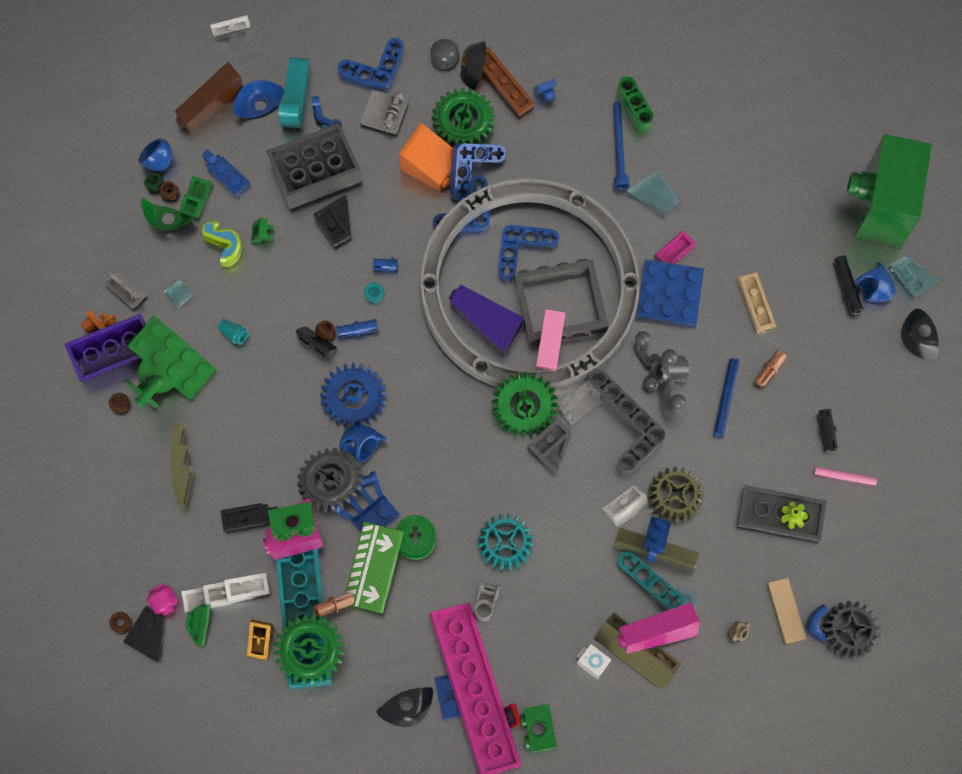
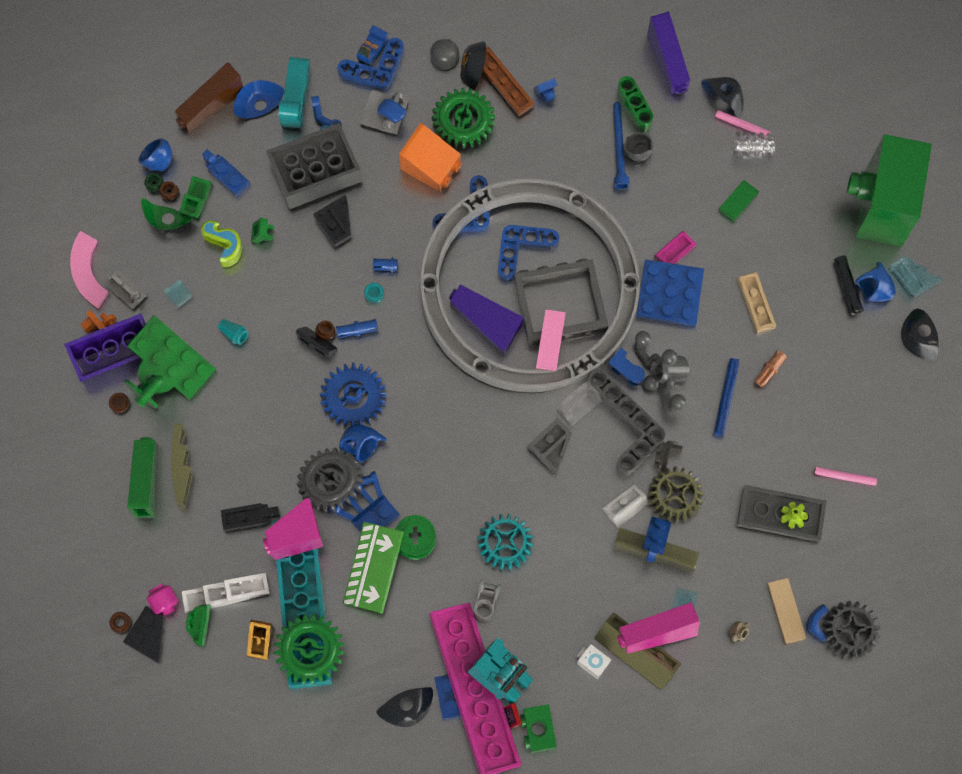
(82, 272): none -> bright pink tile
(143, 478): none -> green slope
(230, 25): white slope -> none
(280, 516): green brick -> none
(333, 604): nougat axle -> none
(373, 45): none -> blue leg
(391, 110): none -> blue hair
(466, 160): blue beam -> none
(500, 671): none -> teal hips
(529, 422): green gear -> none
(626, 370): none -> blue leg
(638, 146): none -> dark grey hair
(652, 579): teal beam -> none
(656, 192): clear light blue wing -> none
(661, 457): none -> clear smoke bracket
(668, 52): none -> dark purple slope
(734, 99): none -> black piece
(739, 200): none -> green tile
(741, 123): none -> bright pink bar
(754, 143): none -> clear piece
(828, 430): black pin -> none

